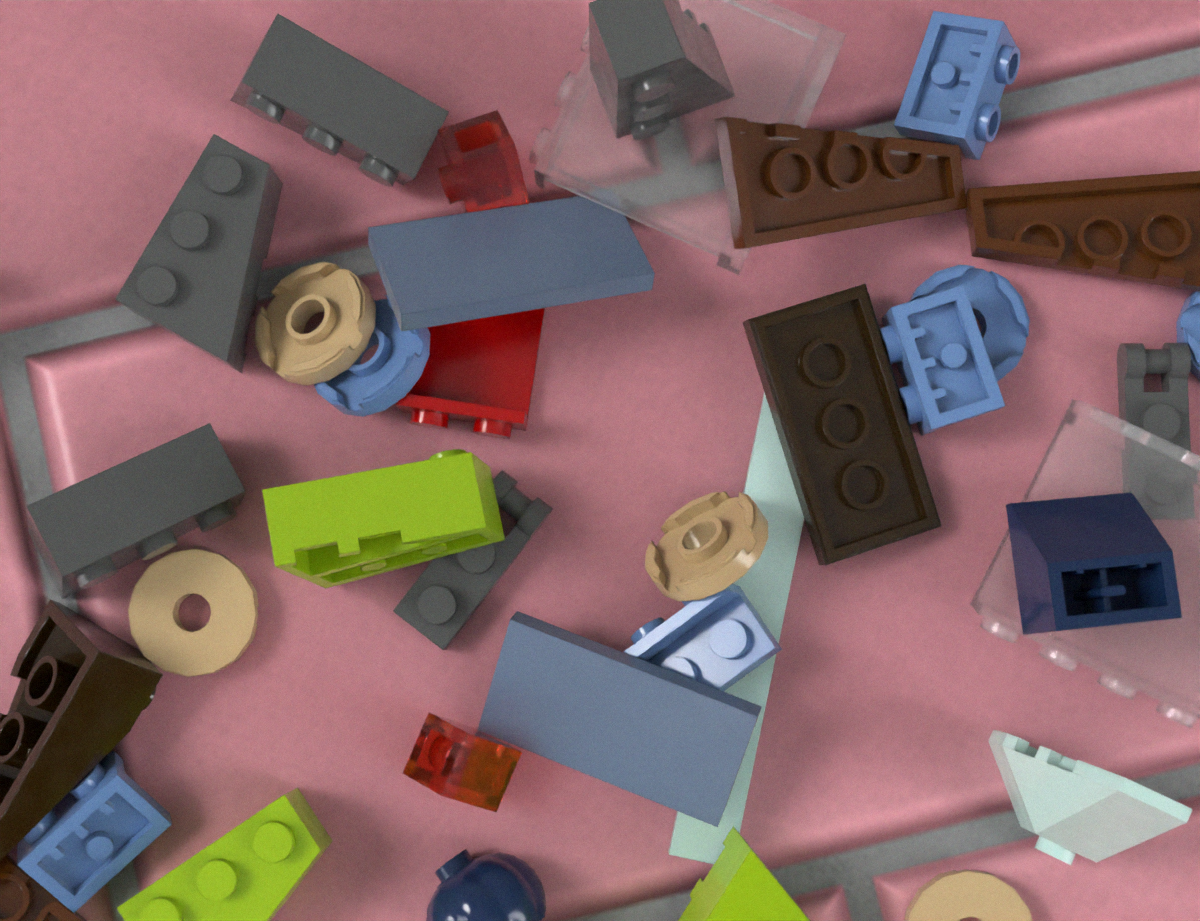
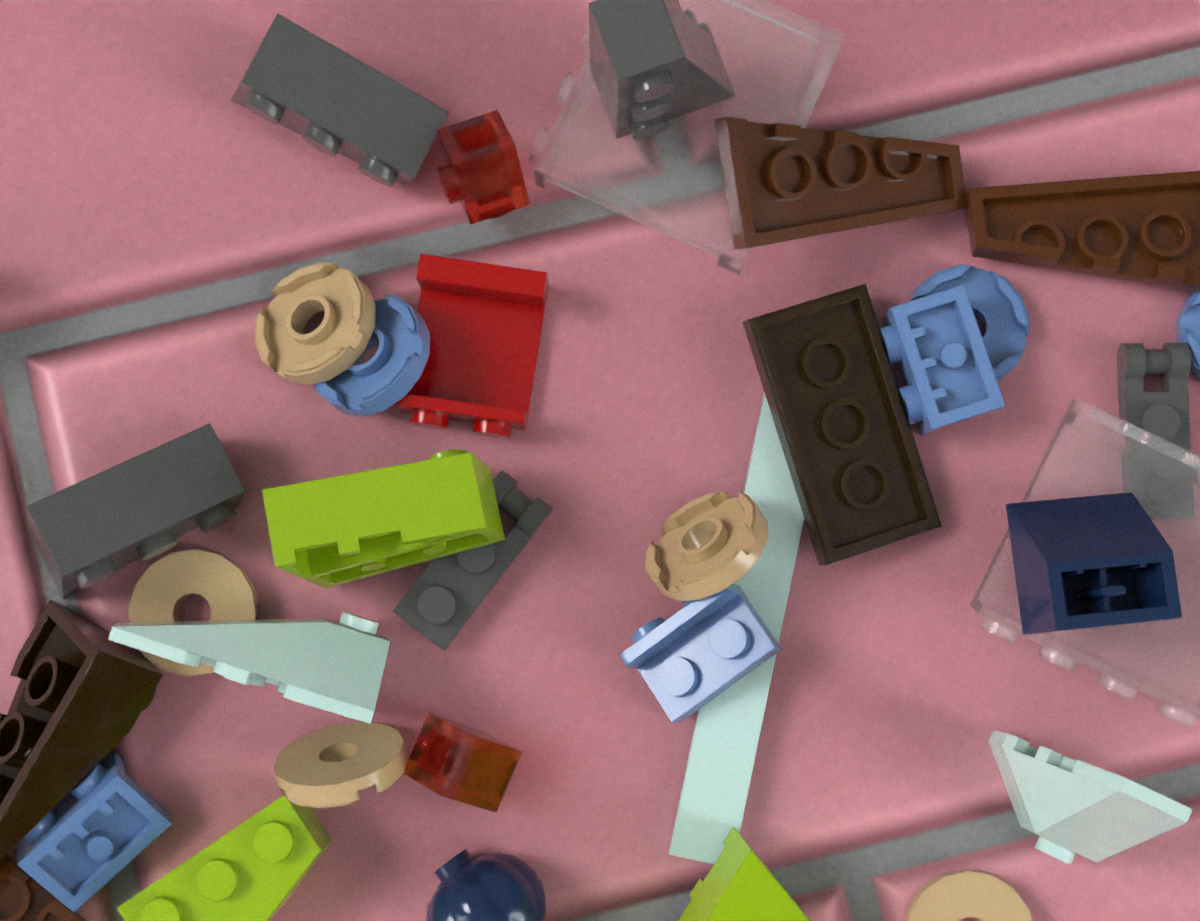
(209, 253): dark grey wedge -> none
(308, 659): none -> light aqua wedge
(338, 761): none -> tan tile
(507, 261): sand blue tile -> none
(618, 718): sand blue tile -> none
(959, 82): medium blue bracket -> none

